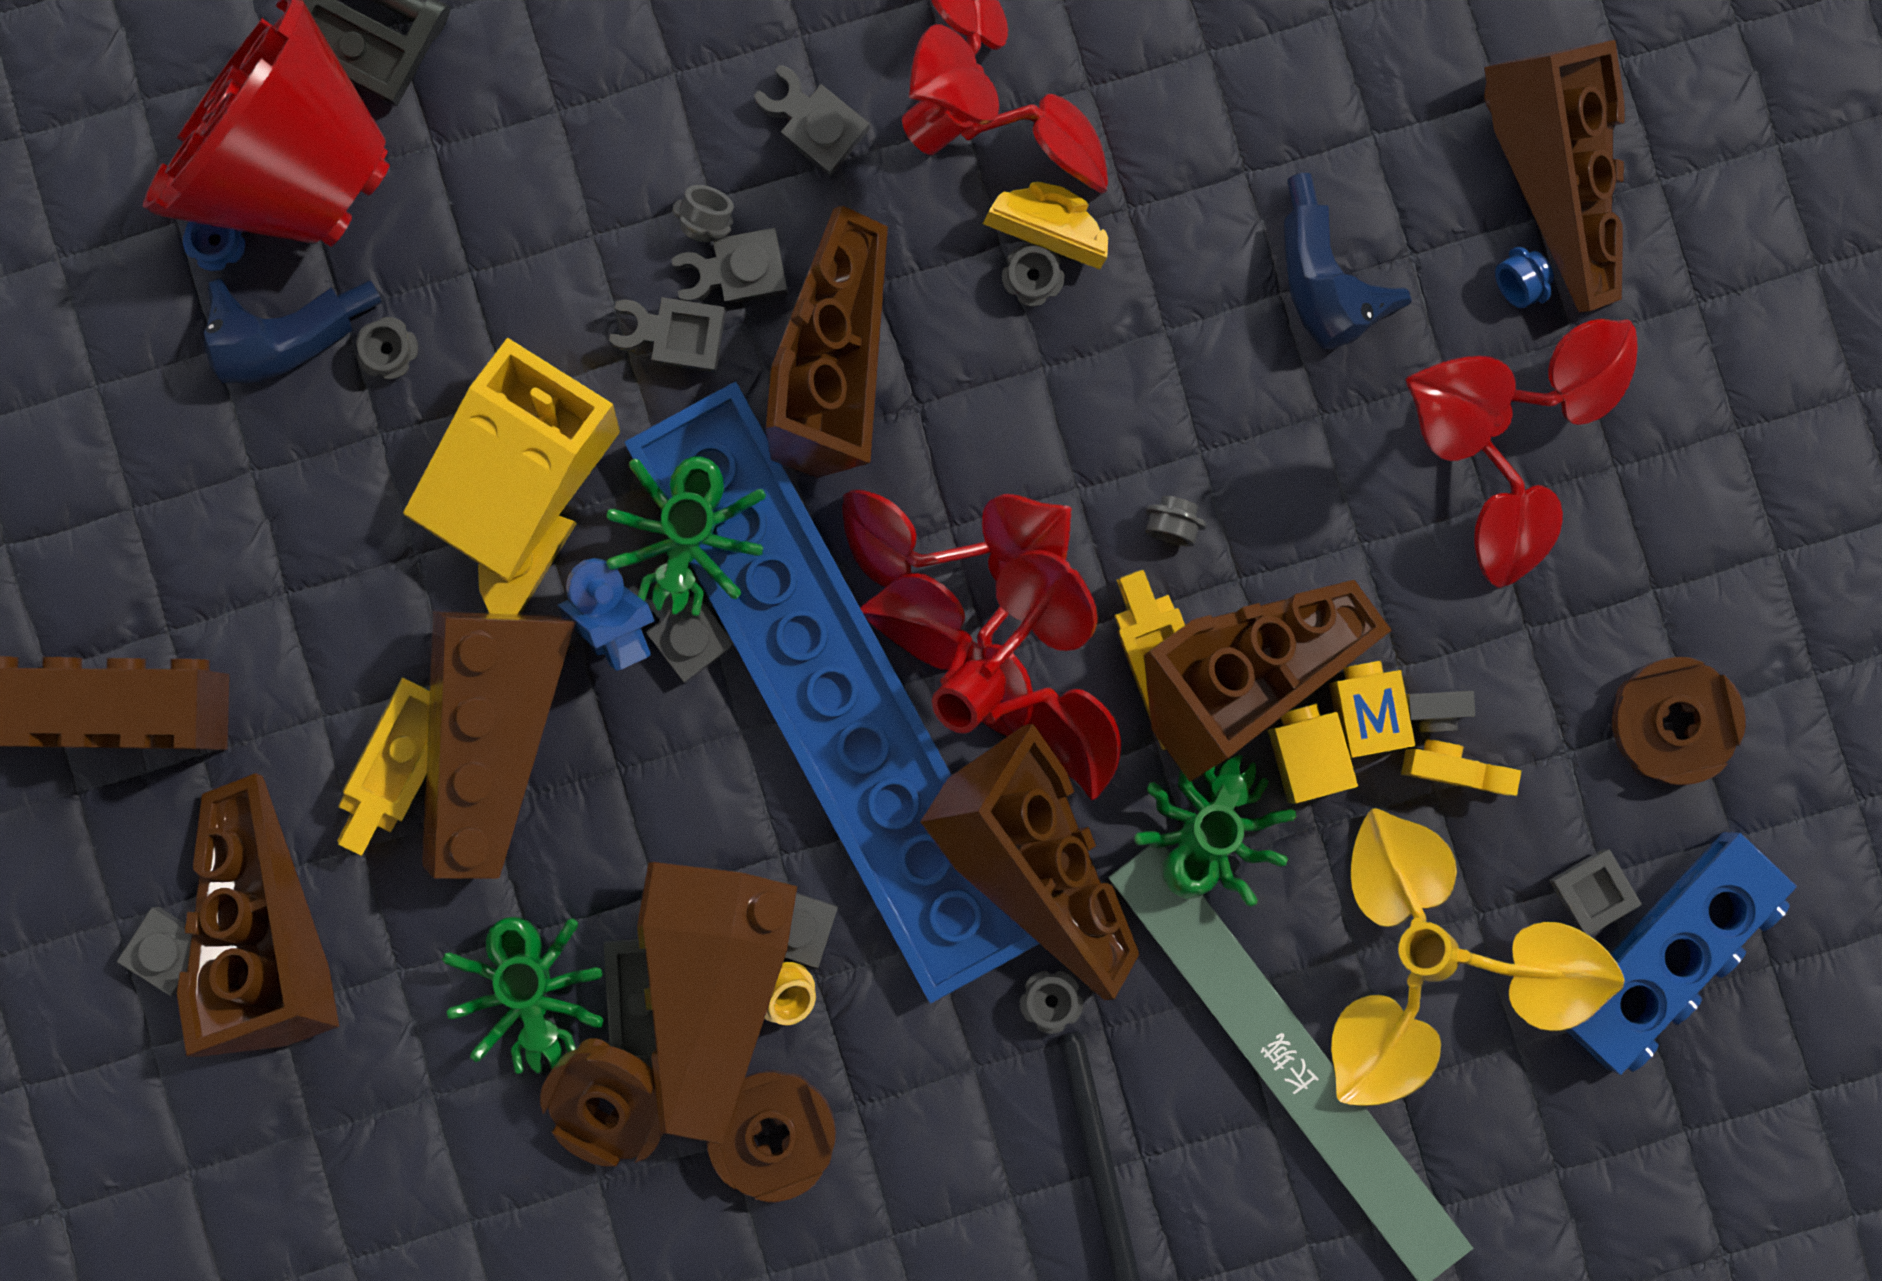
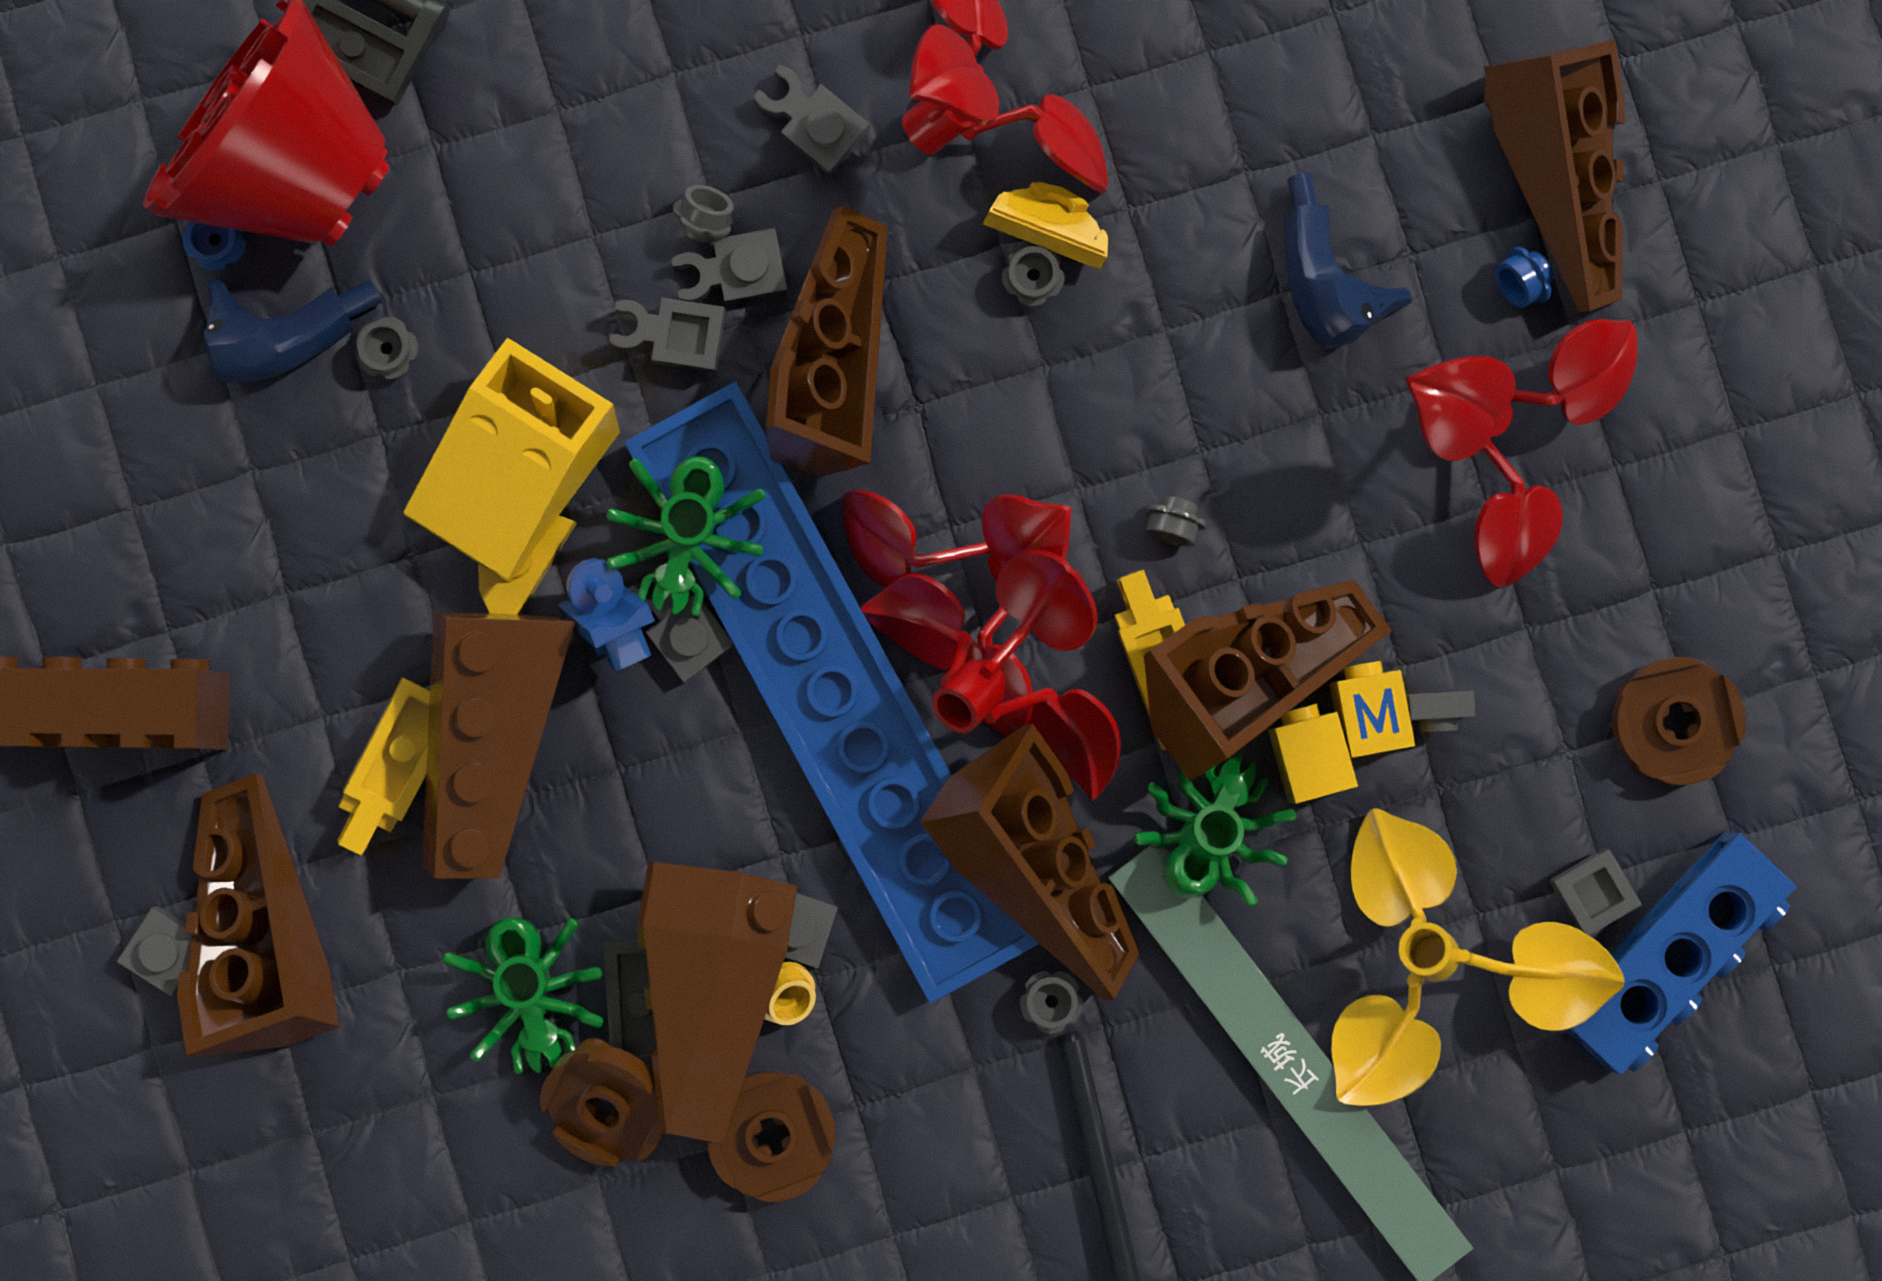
(1445, 764): yellow plate -> none

